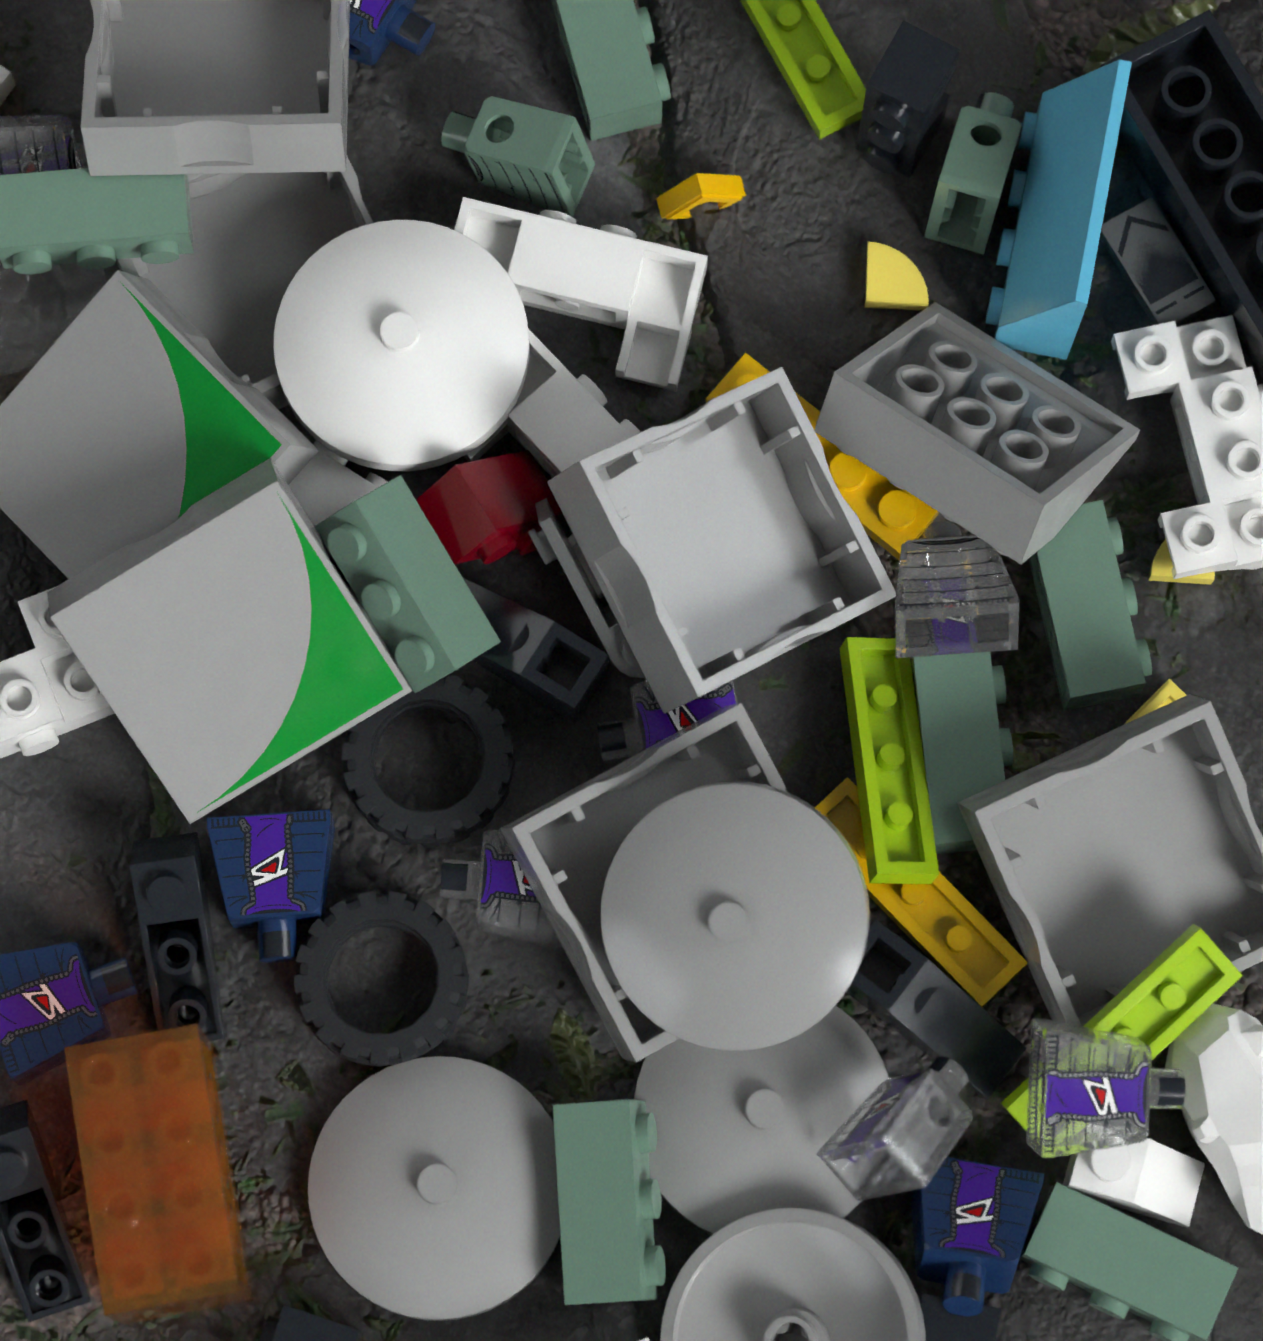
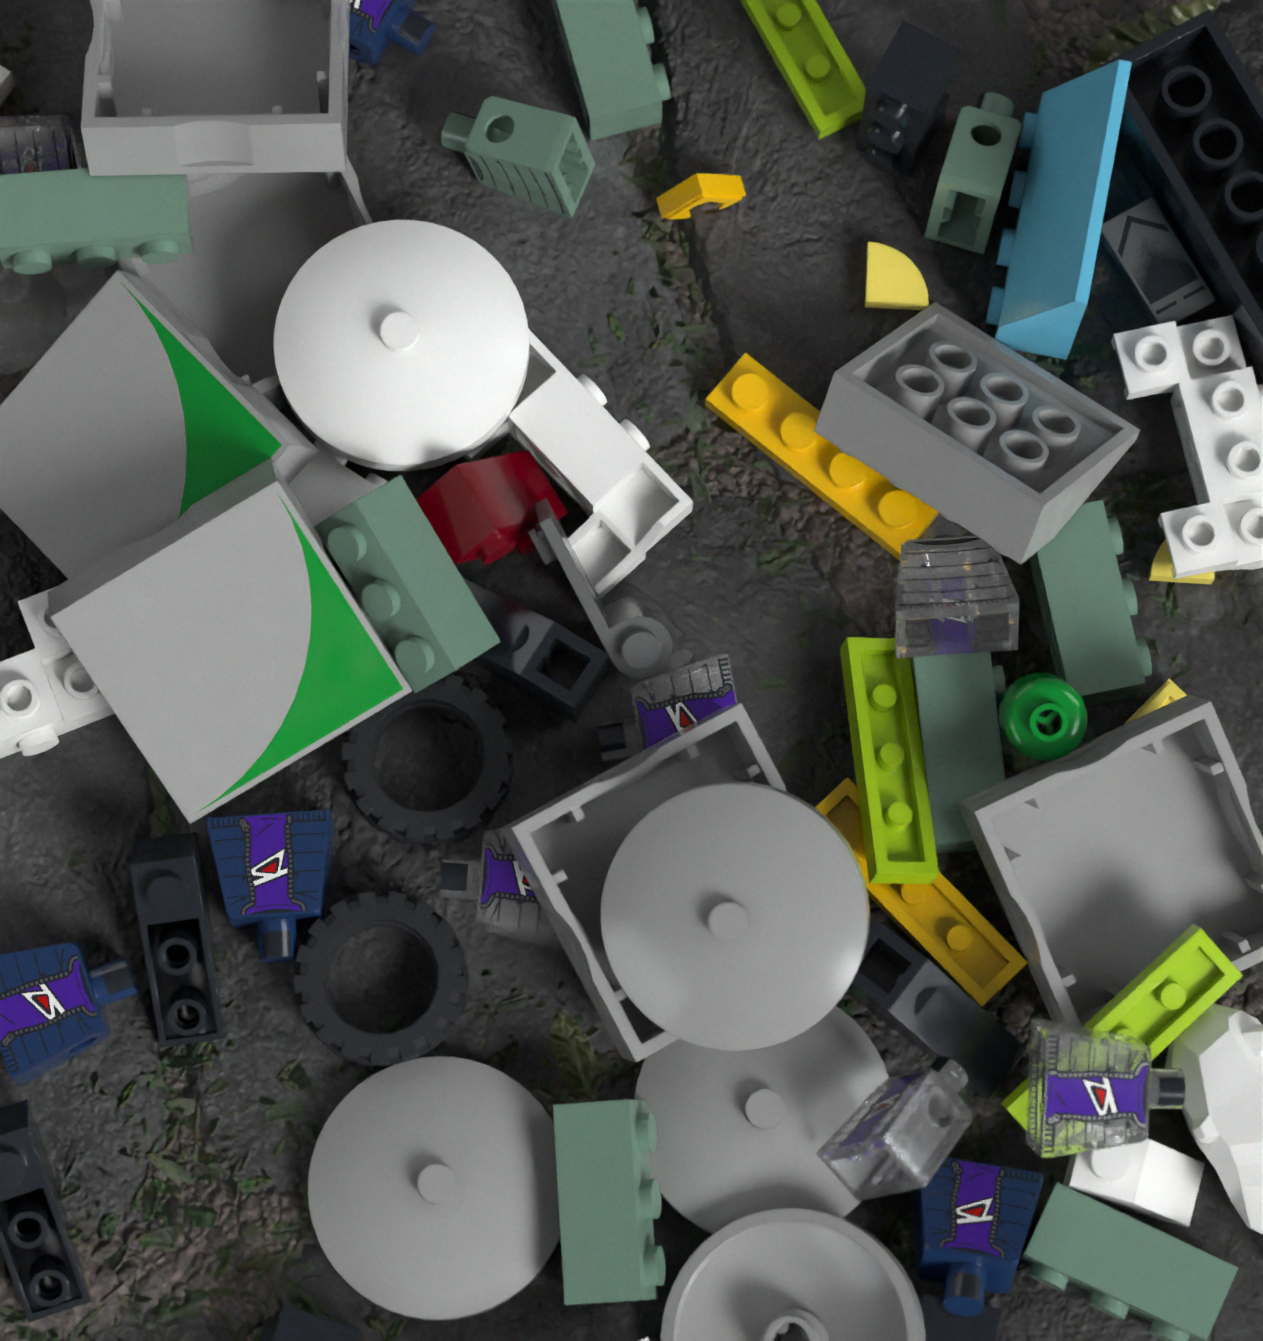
(158, 1174): clear orange brick -> none
(600, 279): white bracket -> none
(721, 539): light grey tile -> none
(1021, 711): none -> green head

